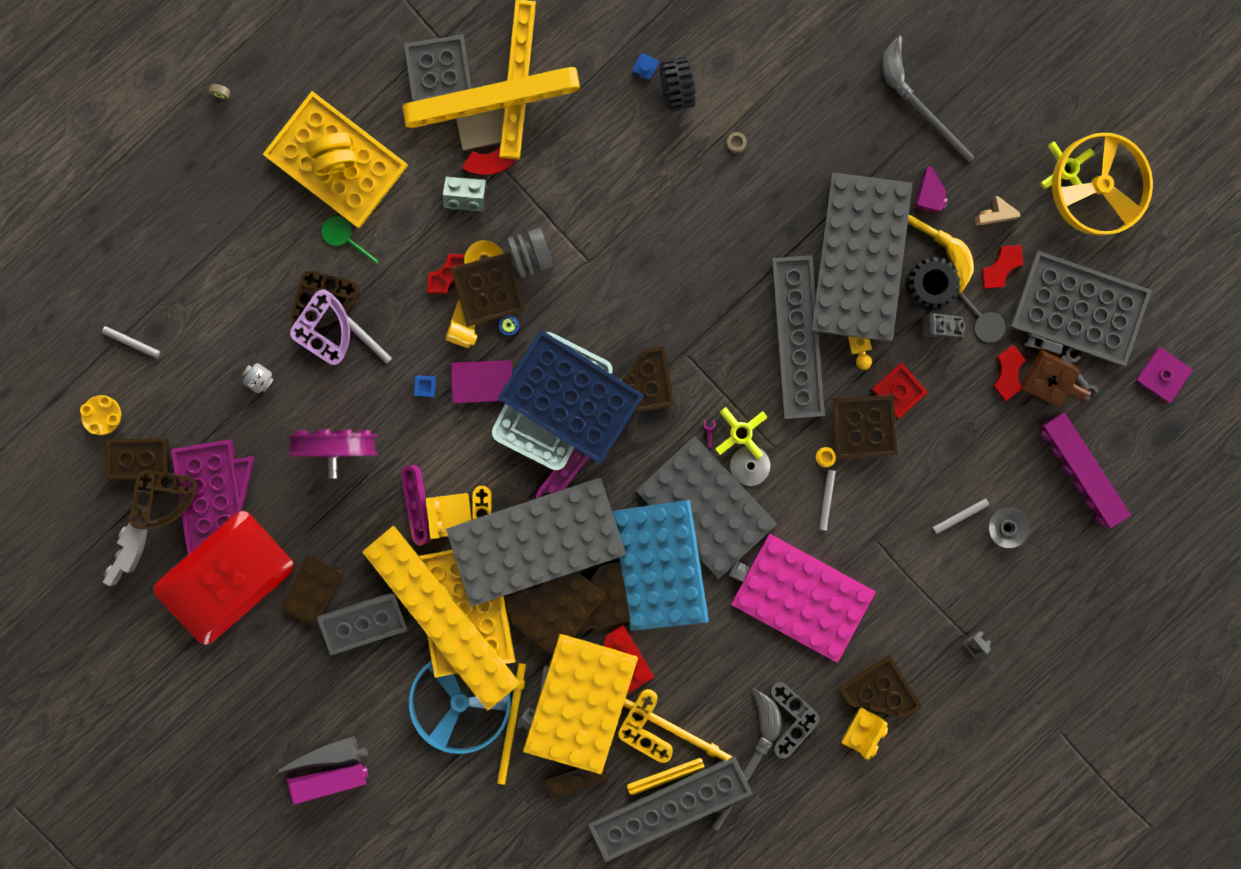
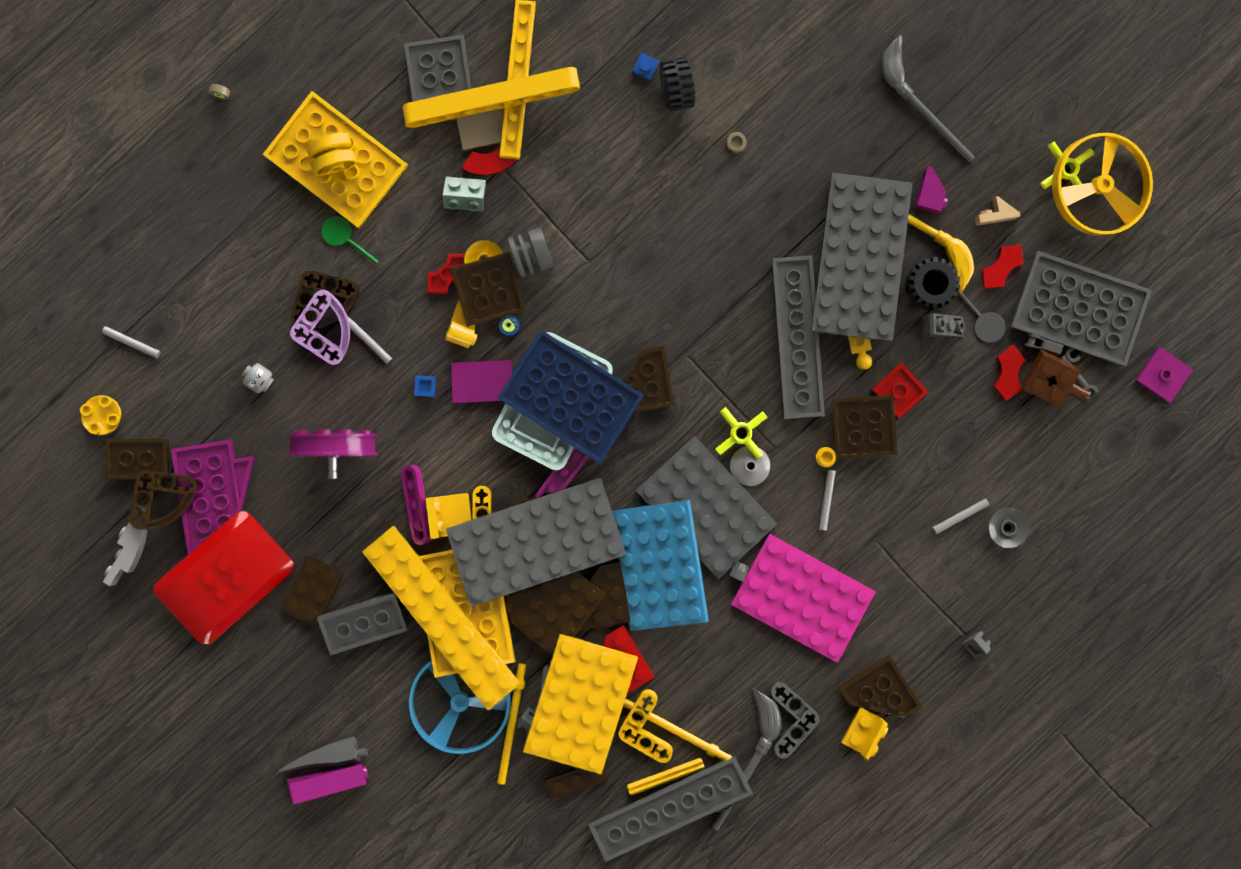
(709, 433): magenta hand -> none
(1084, 470): magenta brick -> none

